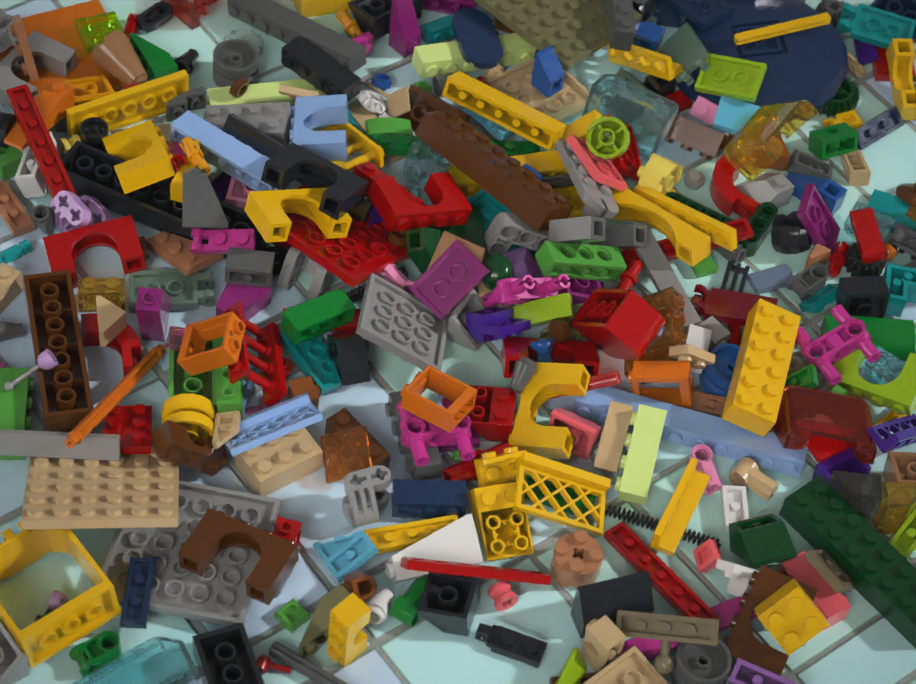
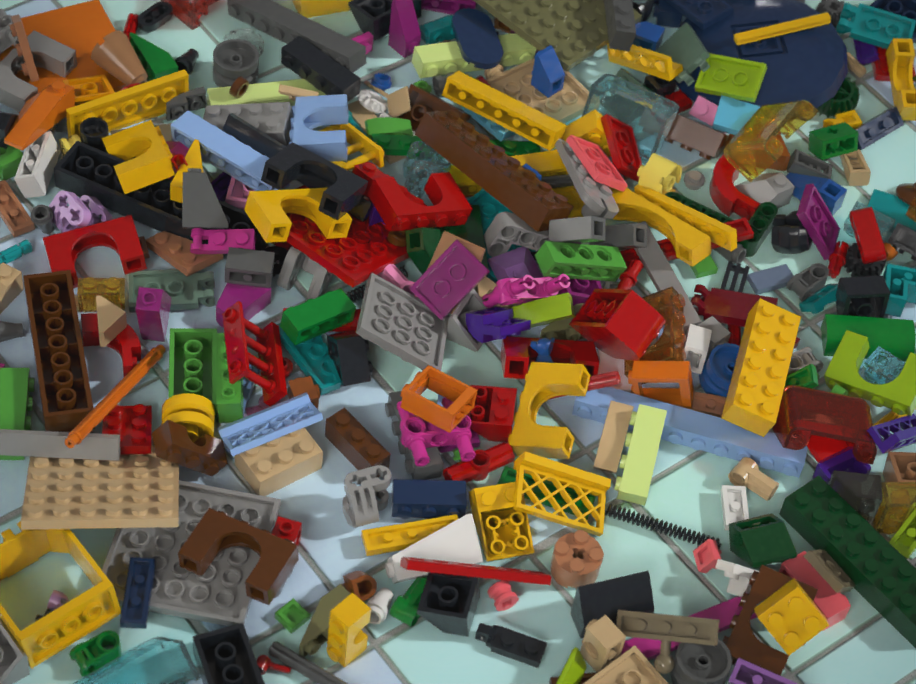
(39, 140): red tile -> none
(46, 361): hinge -> none
(95, 28): clear neon green plate -> none
(174, 338): clear pink tile -> none
(192, 354): orange window -> none
(194, 155): light orange pin -> none
(225, 427): tan tile -> none
(345, 453): clear orange plate -> none
(346, 553): medium azure wing -> none
(350, 26): light orange pin -> none
(497, 468): yellow bracket -> none
(499, 268): dark green hair -> none
(522, 374): dark grey cone -> none
(559, 330): reddish brown tile -> none
(585, 432): coral slope -> none
(608, 137): lime cylinder -> none
(661, 576): red tile -> none
(680, 509): yellow fence -> none
(697, 357): tan plate -> none
(707, 467): bright pink piece -> none
(818, 255): nougat slope -> none
(837, 344): dark pink piece -> none

